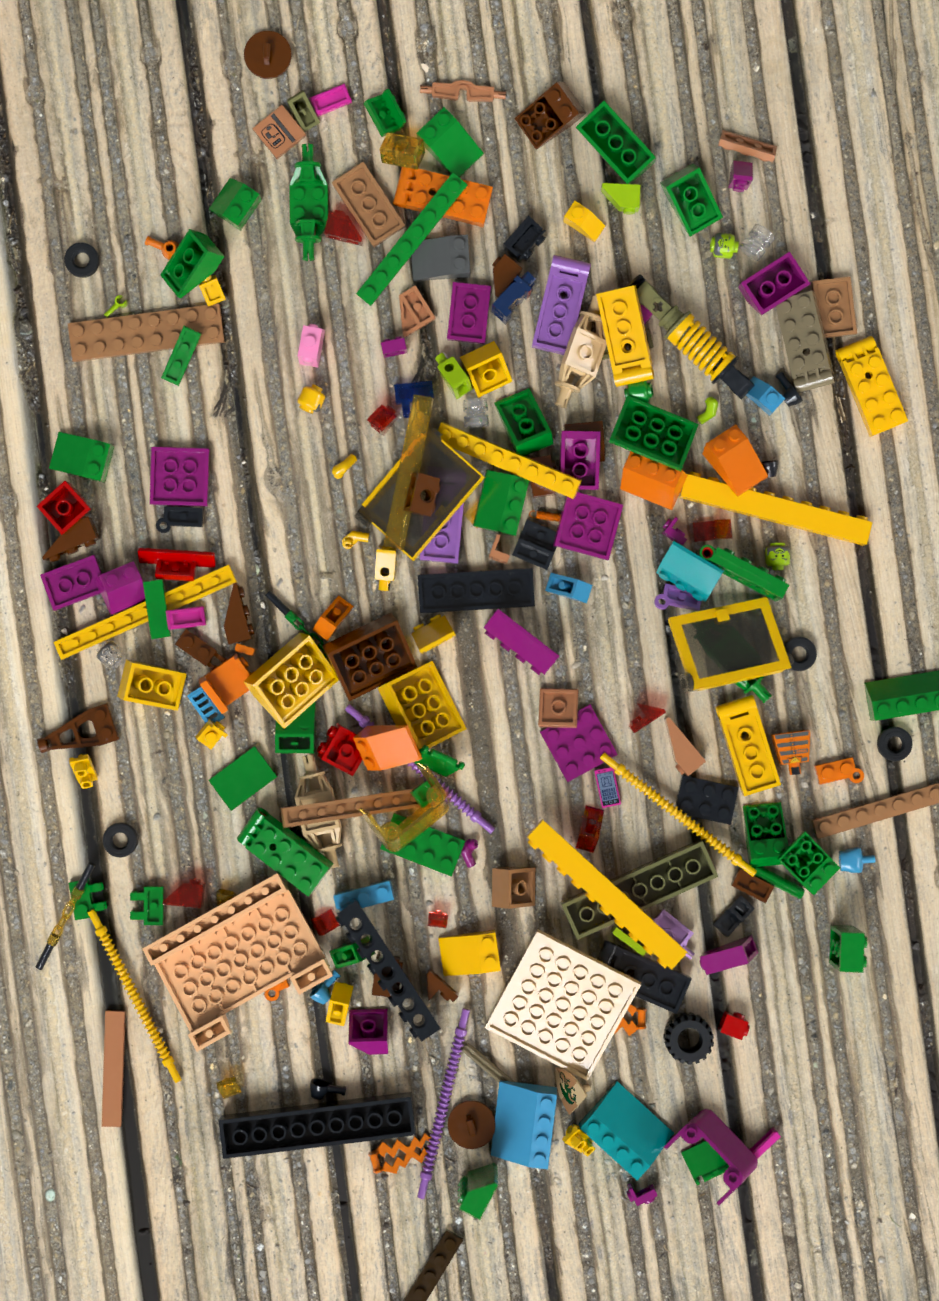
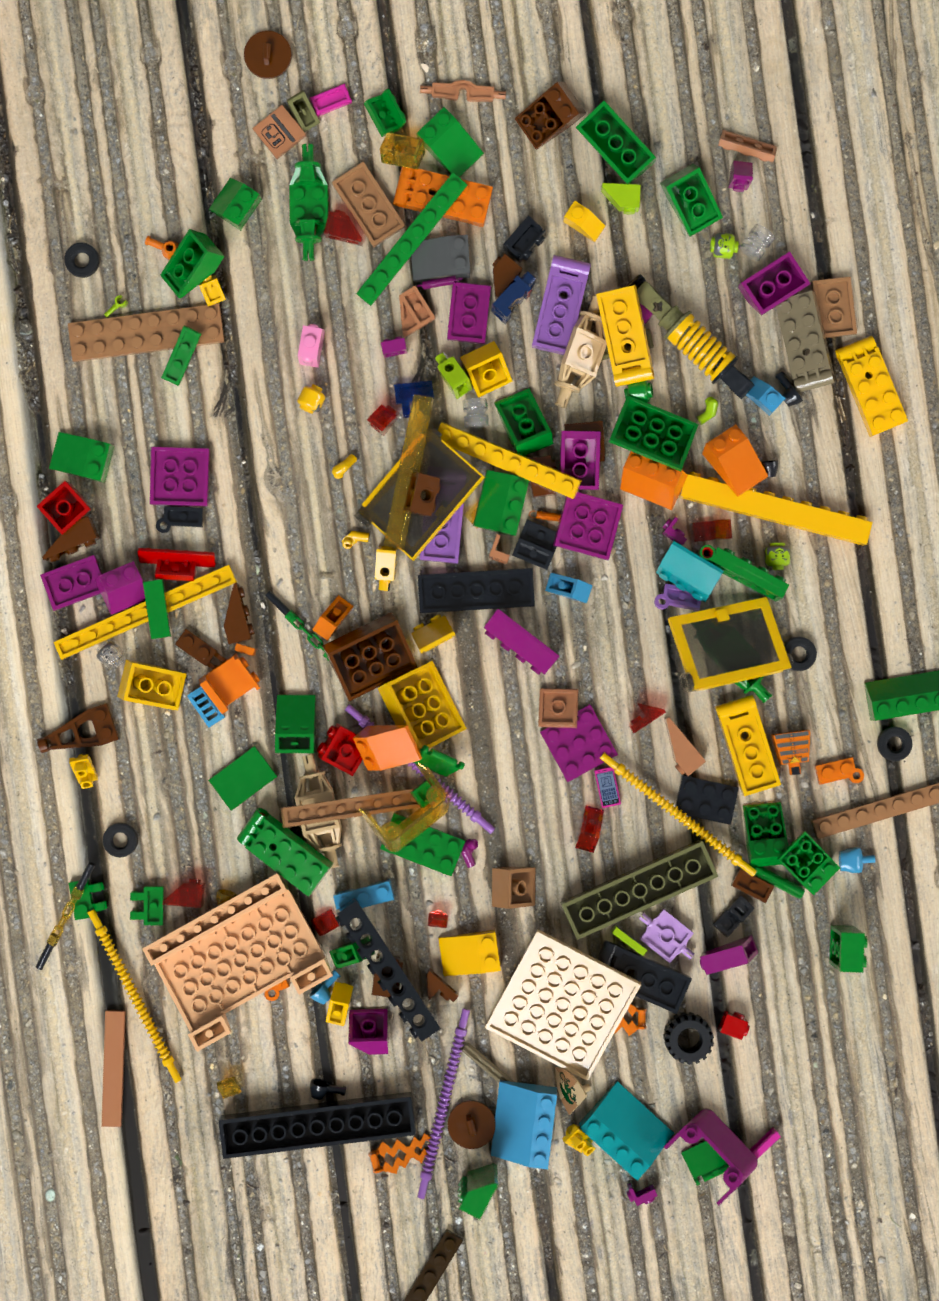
(185, 618): dark pink tile -> none
(211, 733): yellow bracket -> none
(292, 679): yellow slope -> none
(439, 282): none -> magenta piece
(609, 896): yellow brick -> none

